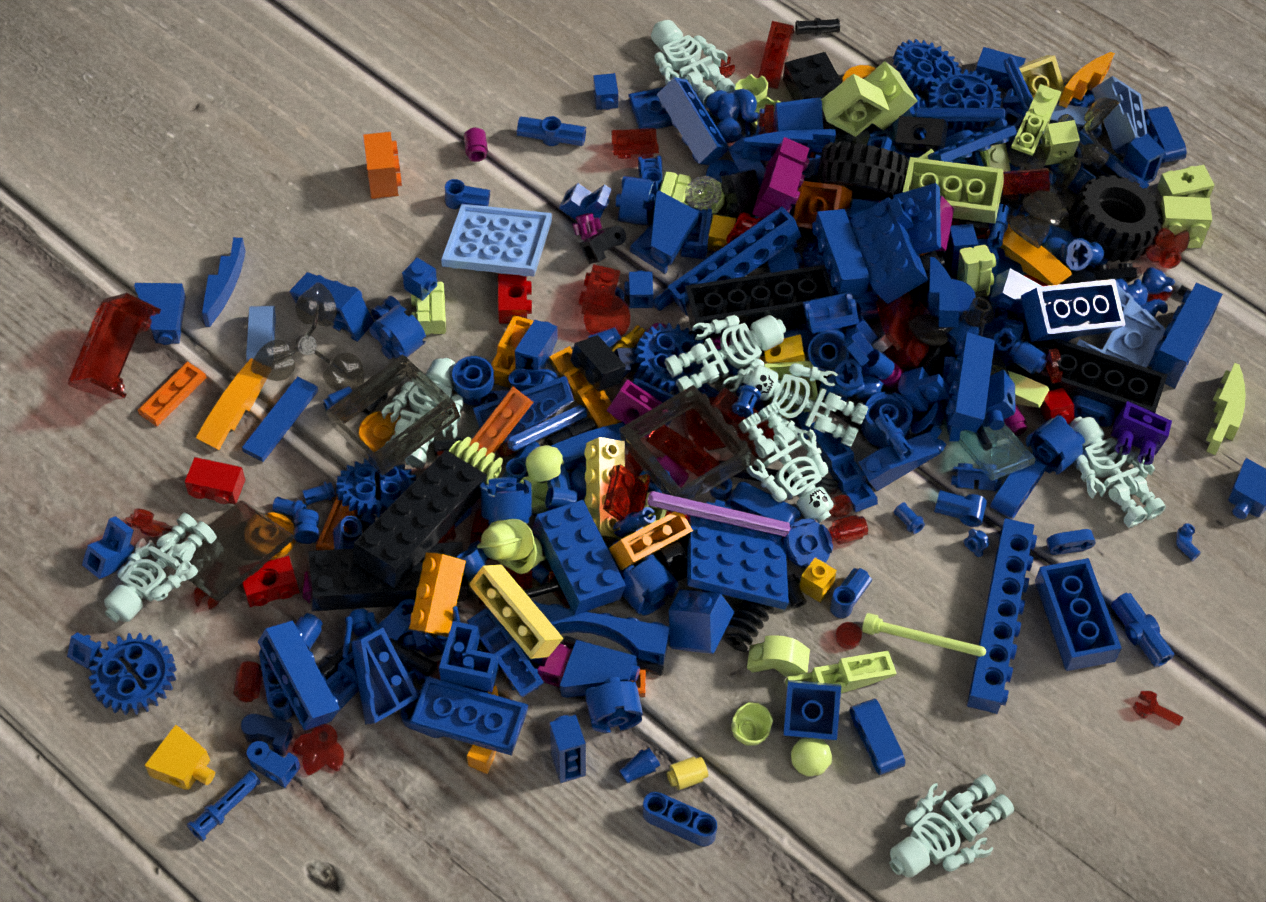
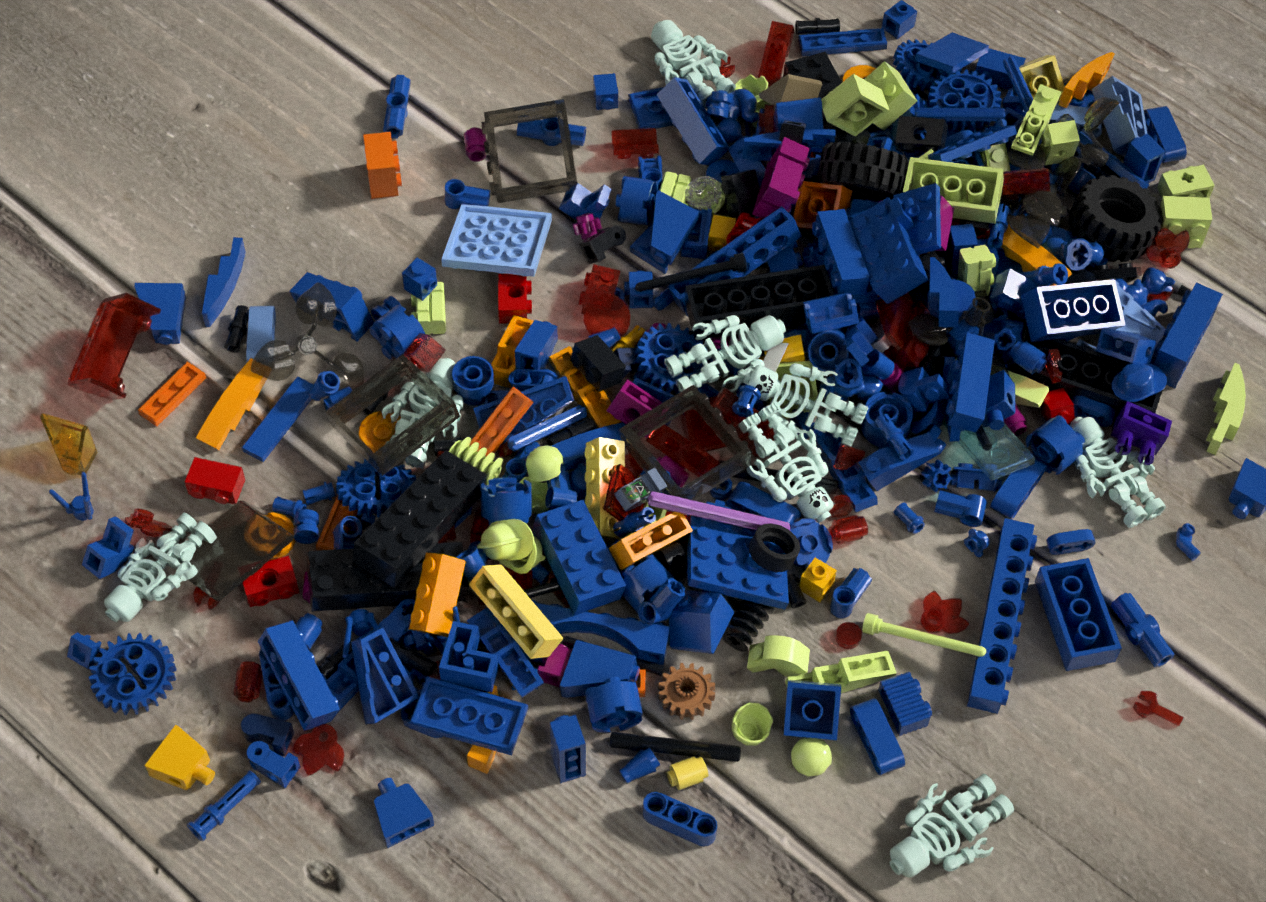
(70, 443): none -> clear yellow slope
(80, 505): none -> blue plant
(237, 329): none -> black pin
(325, 385): none -> blue cone
(397, 105): none -> blue piece
(400, 812): none -> blue torso
(424, 352): none -> clear red brick
(525, 114): none -> clear smoke window
(638, 490): none -> sand blue leg
(662, 602): none -> blue piece
(675, 746): none -> black axle
(686, 679): none -> medium nougat gear
(720, 105): none -> blue wheel
(736, 263): none -> black piece
(774, 356): none -> white sticker
(780, 536): none -> black tyre
(791, 89): none -> dark tan slope
(792, 131): none -> black slope
(842, 42): none -> blue tile
(847, 457): none -> clear red tile
(899, 19): none -> blue brick
(905, 703): none -> blue brick
(936, 475): none -> blue gear
(944, 612): none -> clear red plate
(951, 53): none -> blue tile
(1048, 275): none -> blue pin
(1134, 347): none -> blue torso
(1138, 382): none -> blue piece

